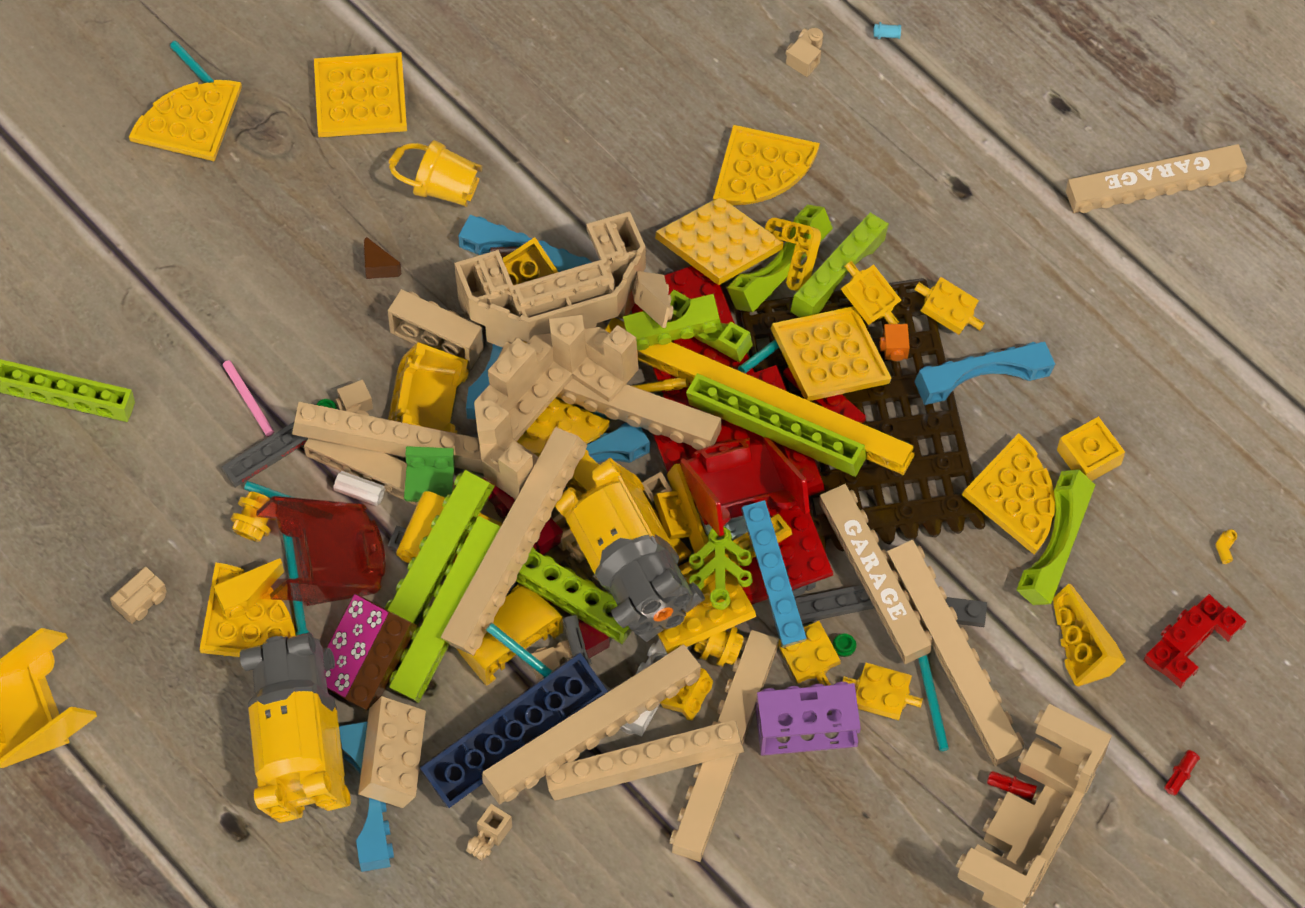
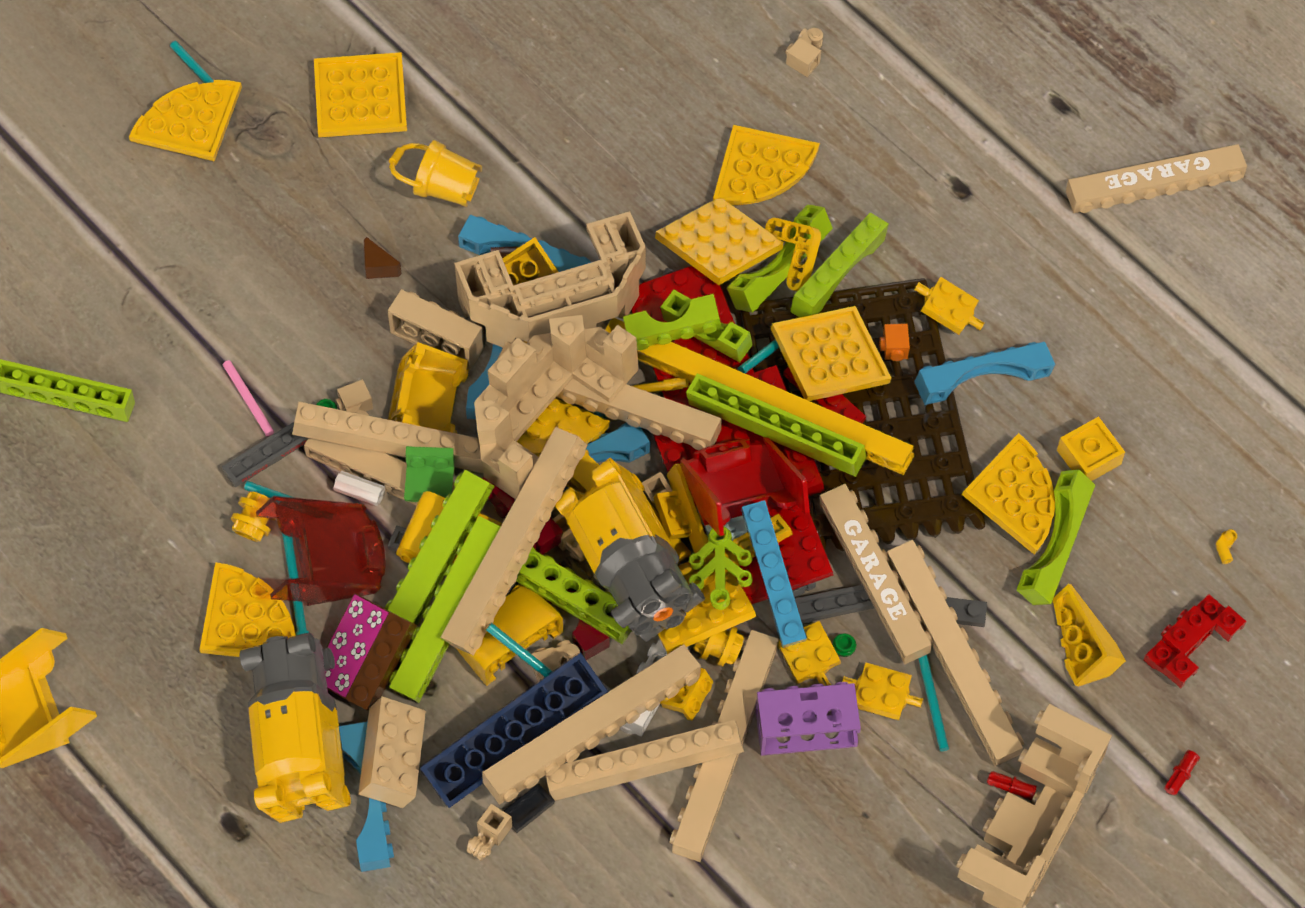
(139, 595): tan brick -> none
(244, 590): yellow slope -> none
(529, 807): none -> black tile
(575, 637): dark grey pin -> none
(652, 296): tan slope -> none
(871, 294): yellow plate -> none
(887, 31): medium azure pin -> none

